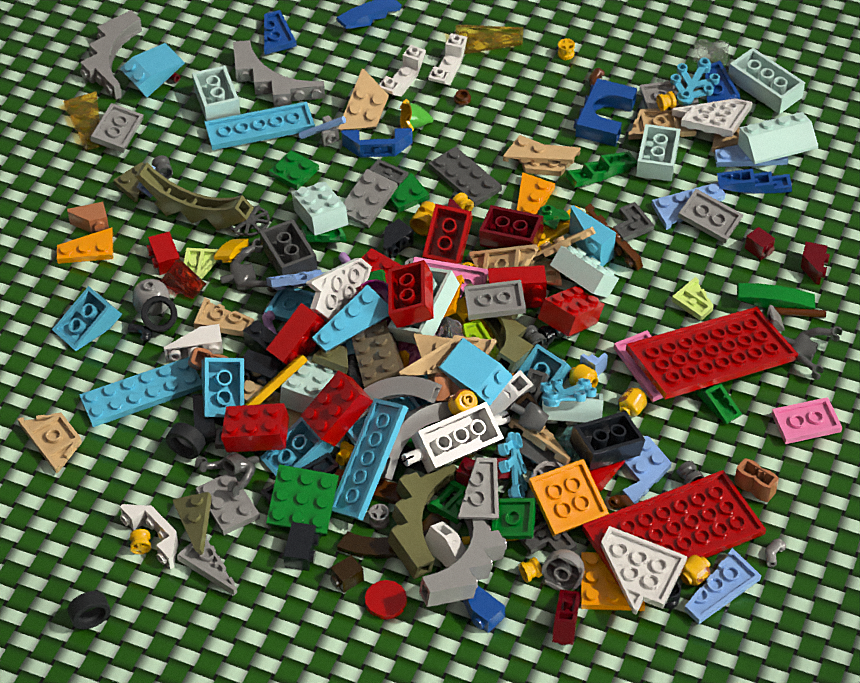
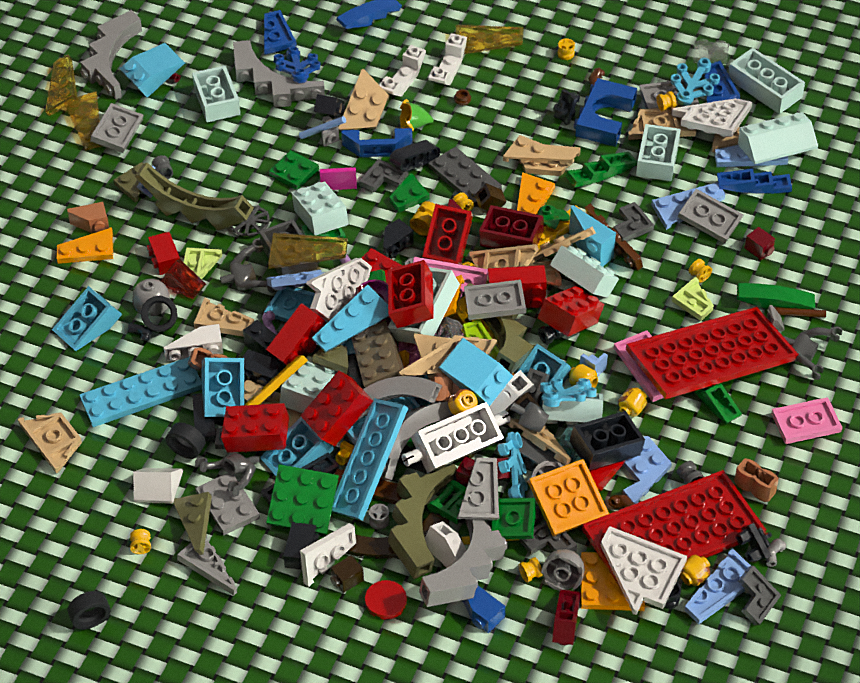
(62, 85): none -> clear yellow wing
(138, 515): white slope -> none
(156, 484): none -> white slope
(230, 249): yellow slope -> none
(259, 125): medium azure plate -> none
(299, 74): none -> blue plant
(303, 249): none -> clear yellow wing
(322, 552): none -> white wing
(329, 106): none -> black brick
(339, 178): none -> dark pink slope
(369, 197): light grey plate -> none
(414, 155): none -> black beam
(490, 195): none -> dark brown brick
(533, 336): dark grey wheel -> none
(566, 106): none -> black hips
(700, 270): none -> yellow wheel
(757, 540): none -> black hips
(762, 592): none -> dark grey plate
(813, 261): dark red slope -> none

